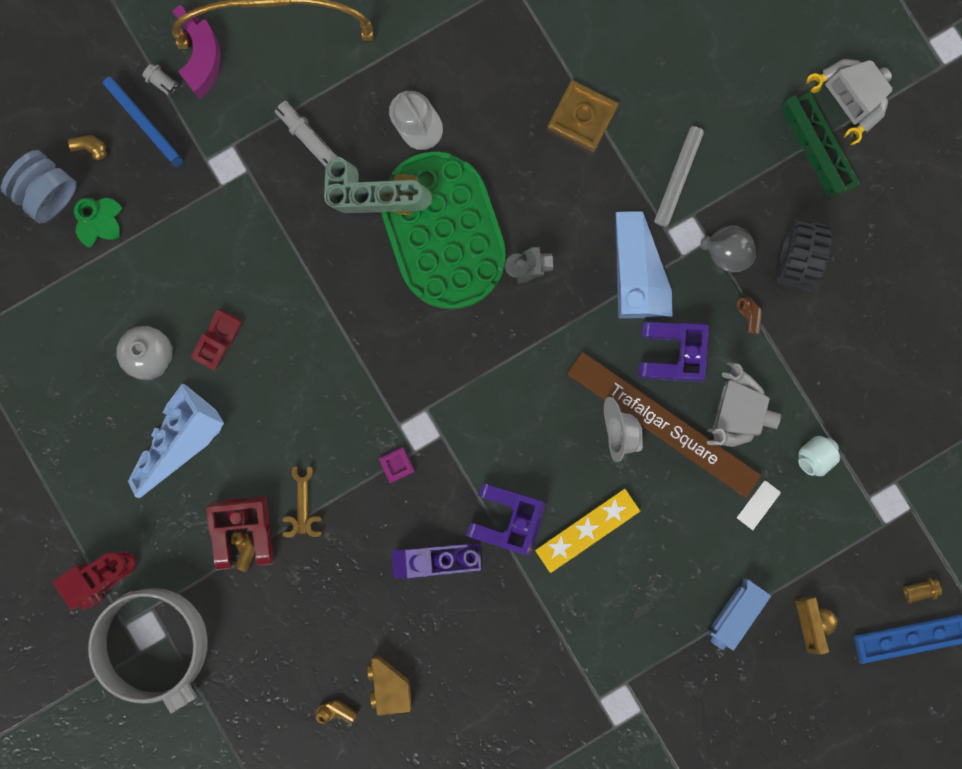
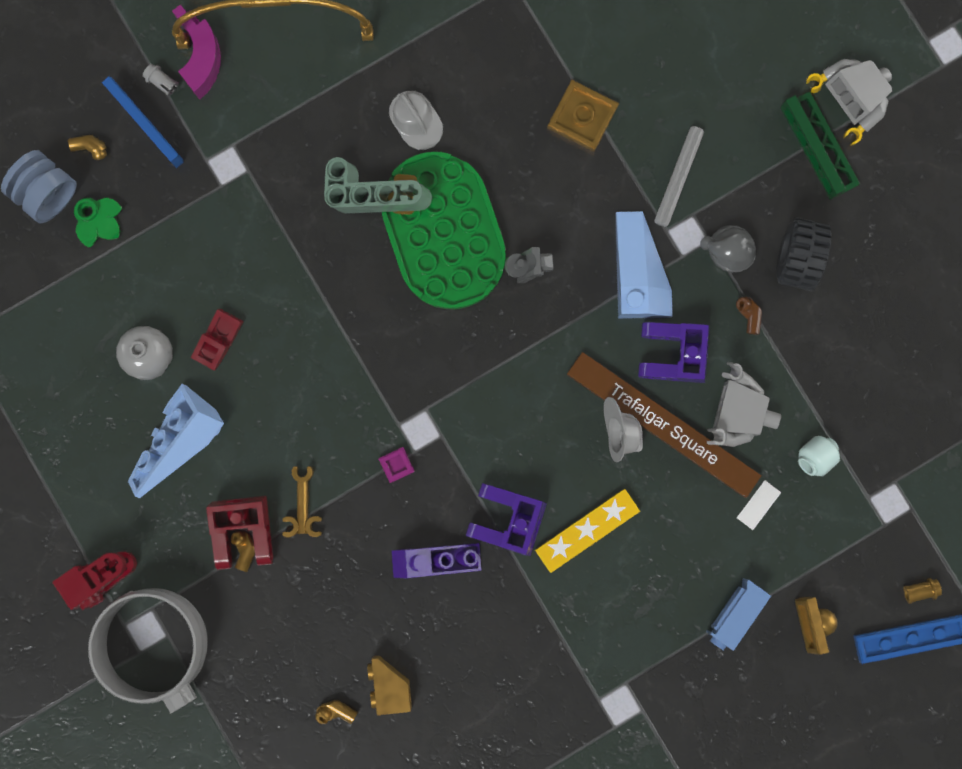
(300, 128): light grey pin -> none

